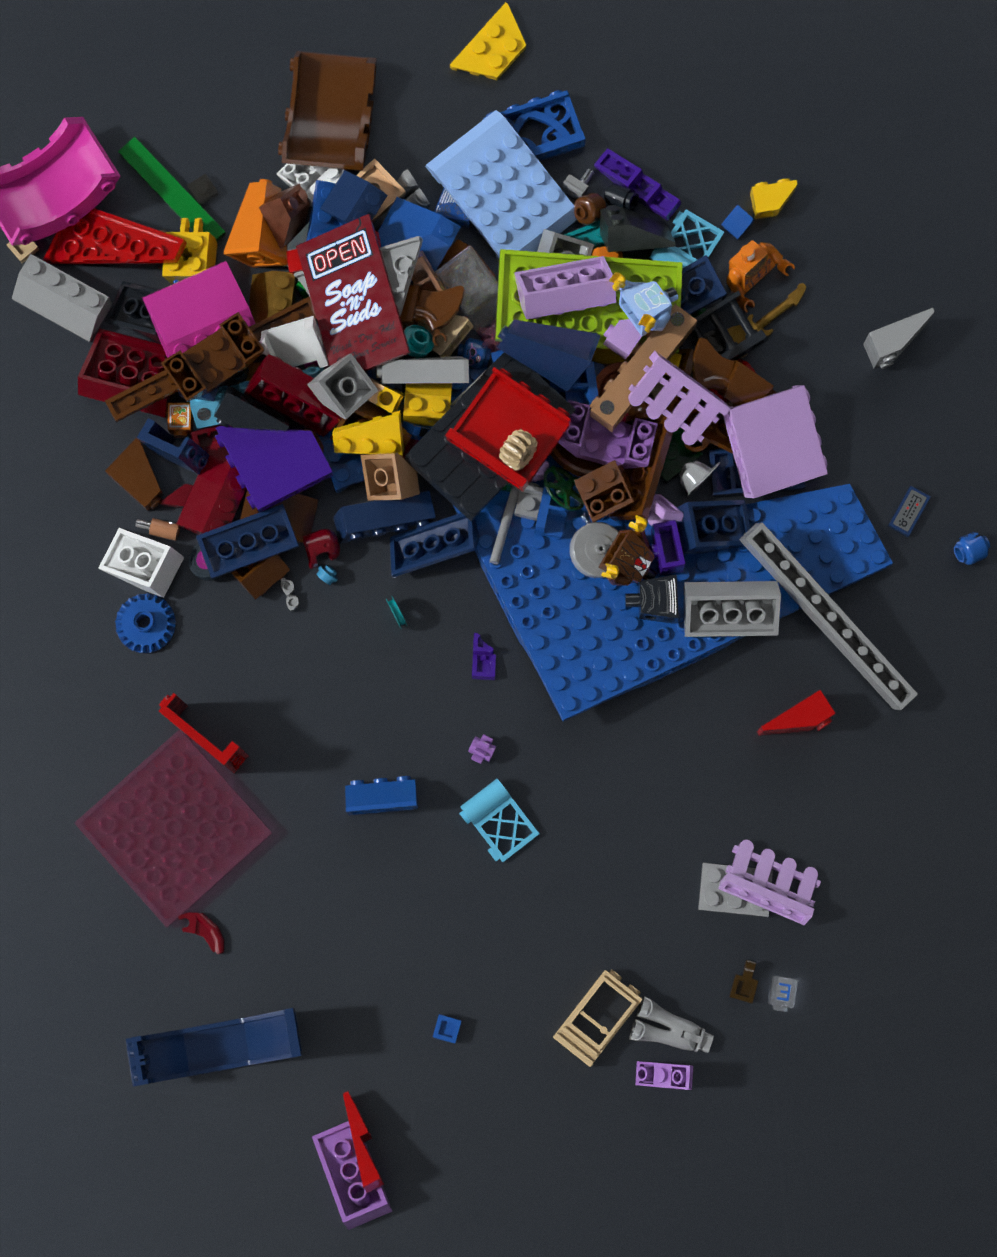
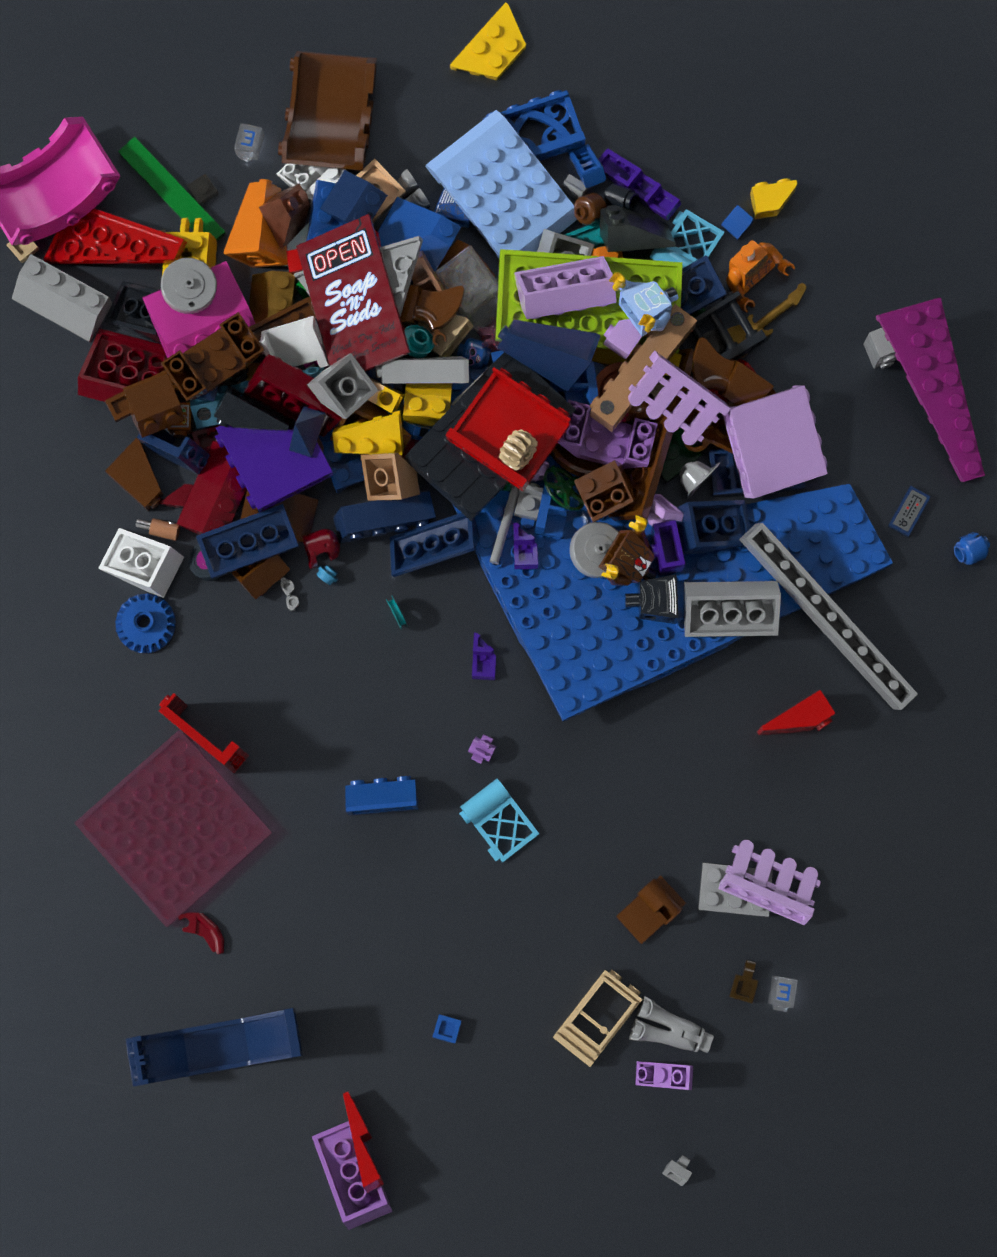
(153, 404): none -> reddish brown slope
(188, 285): none -> light grey wheel
(249, 142): none -> clear brick
(307, 431): none -> dark blue slope
(524, 549): none -> dark purple slope
(588, 167): none -> blue slope
(651, 909): none -> reddish brown piece
(678, 1171): none -> light grey tile
(928, 357): none -> magenta wing

